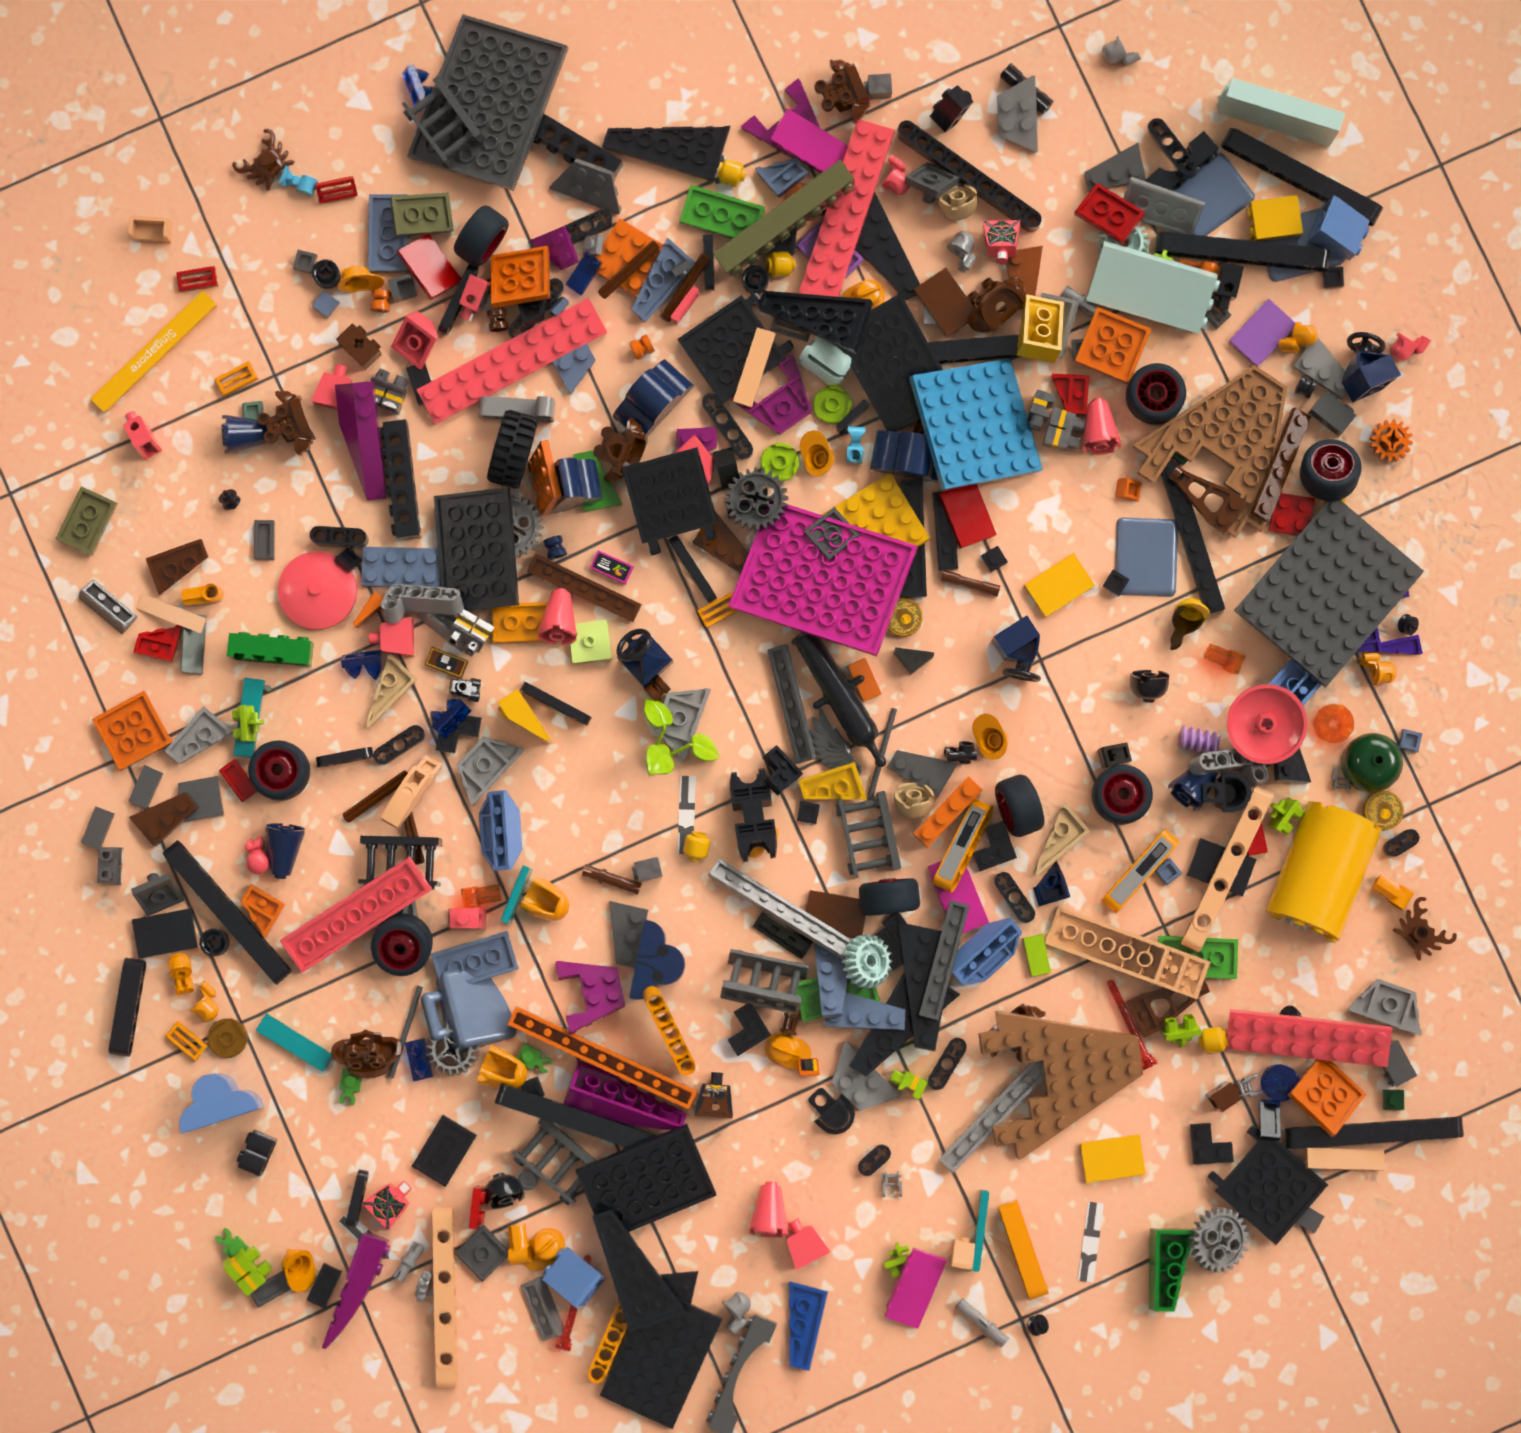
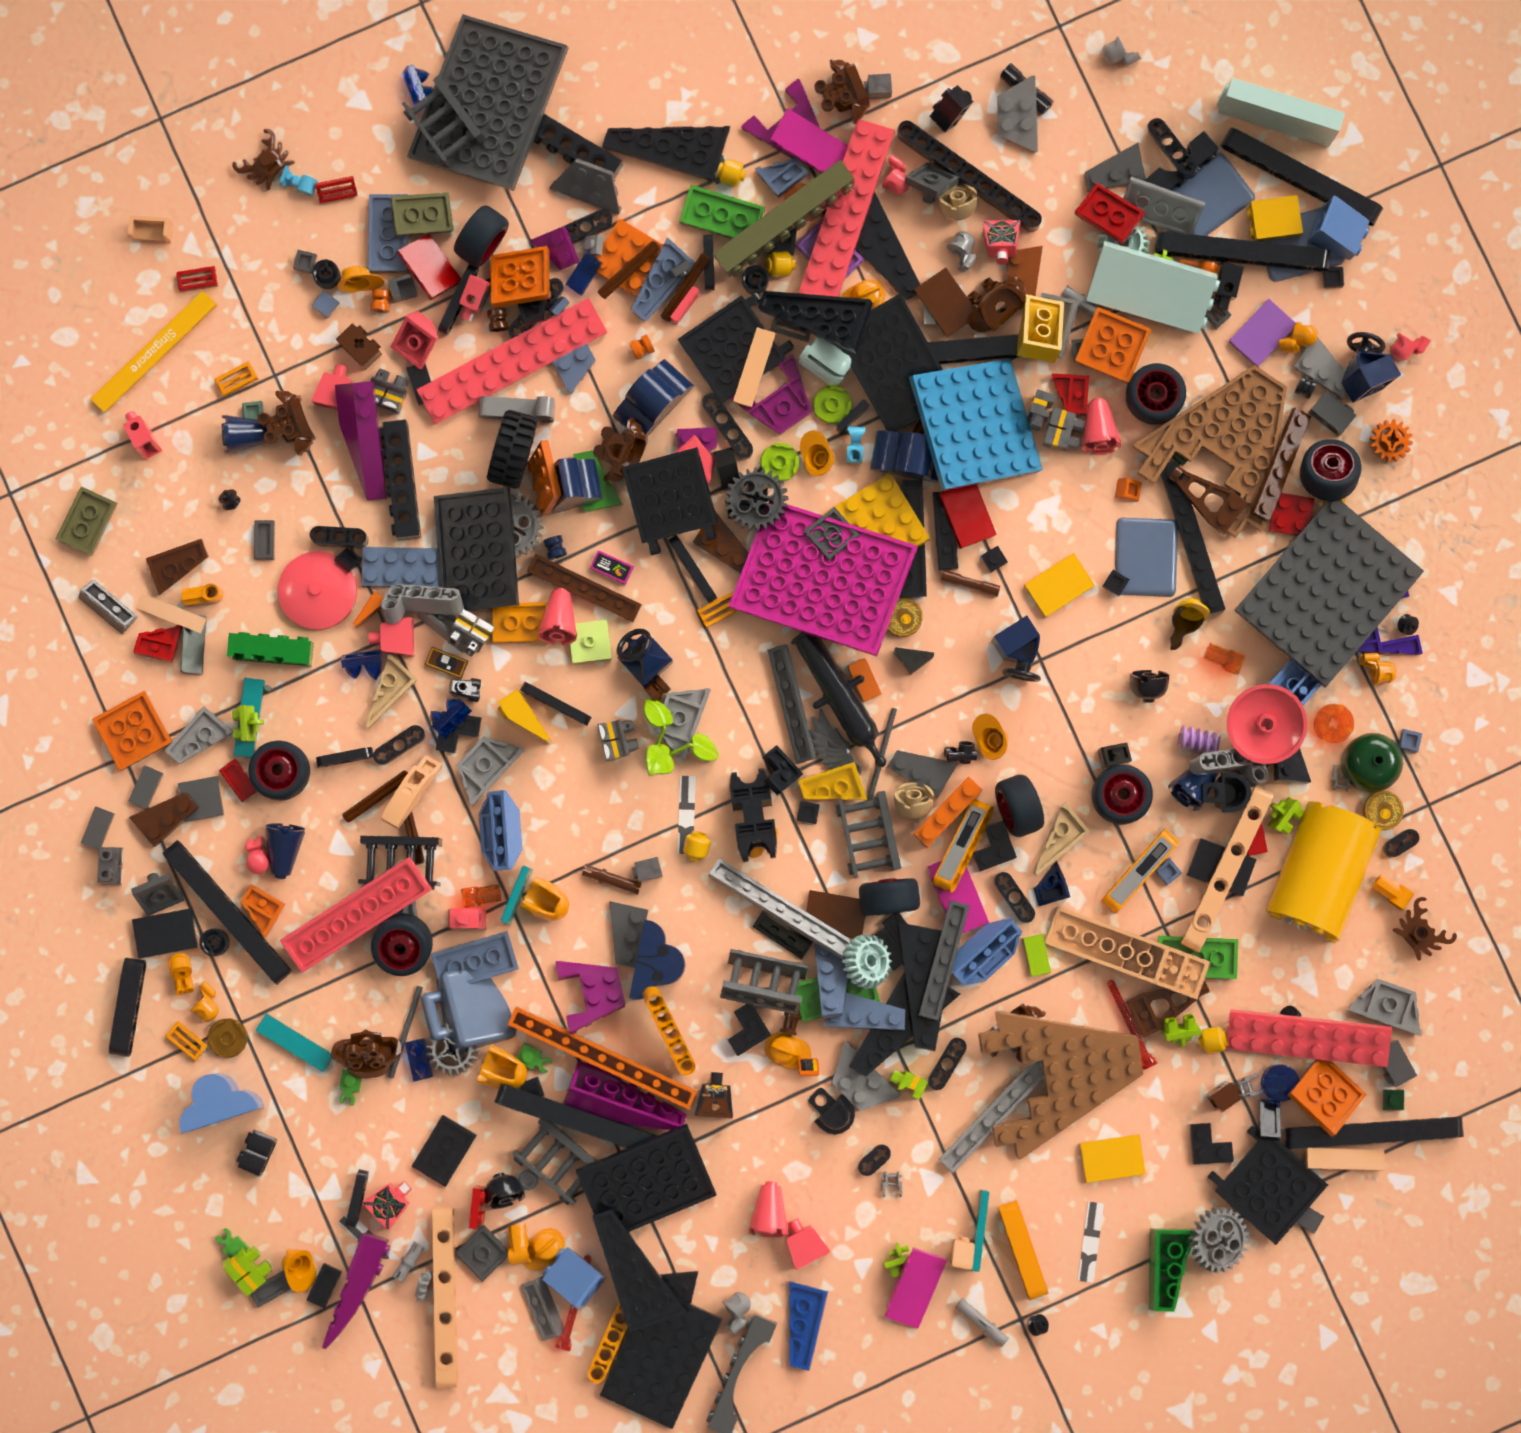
(616, 730): none -> flat silver hips

